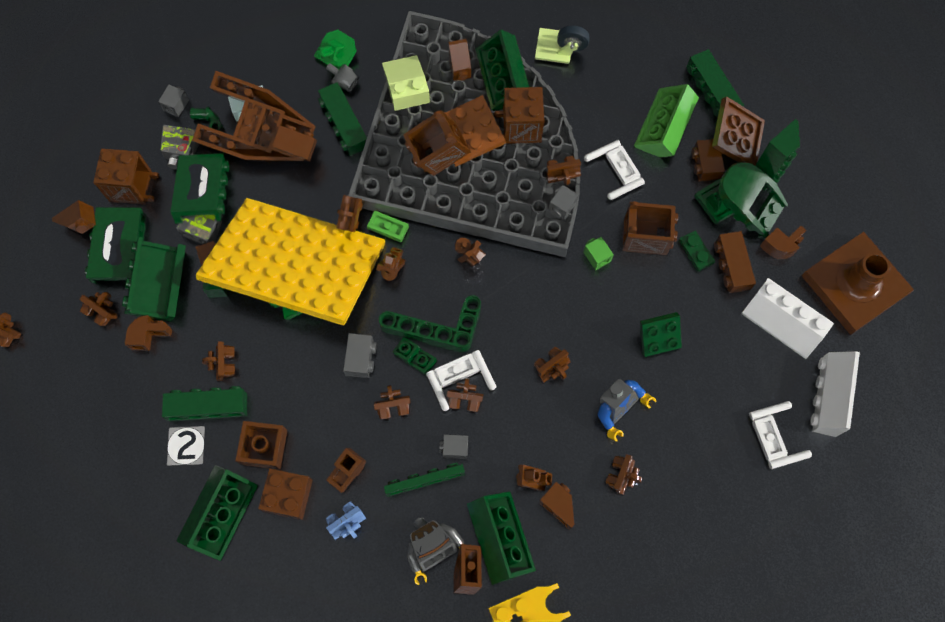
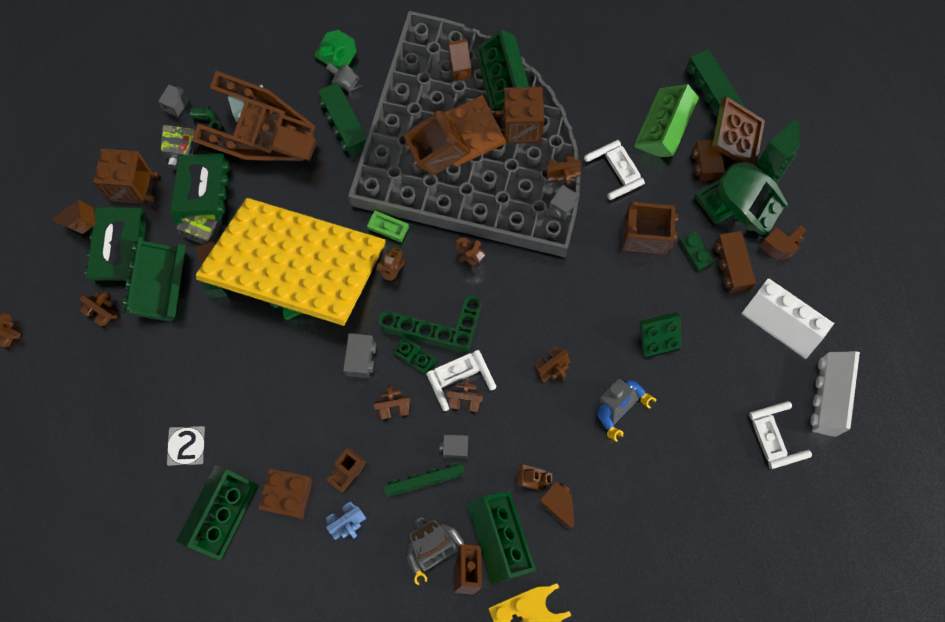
(141, 331): reddish brown brick -> none
(204, 404): dark green brick -> none
(222, 370): reddish brown hips -> none
(261, 445): reddish brown brick -> none
(349, 213): reddish brown hips -> none
(406, 82): yellowish green slope -> none
(559, 45): yellowish green plate -> none
(598, 253): bright green brick -> none
(620, 482): reddish brown hips -> none
(857, 283): reddish brown piece -> none

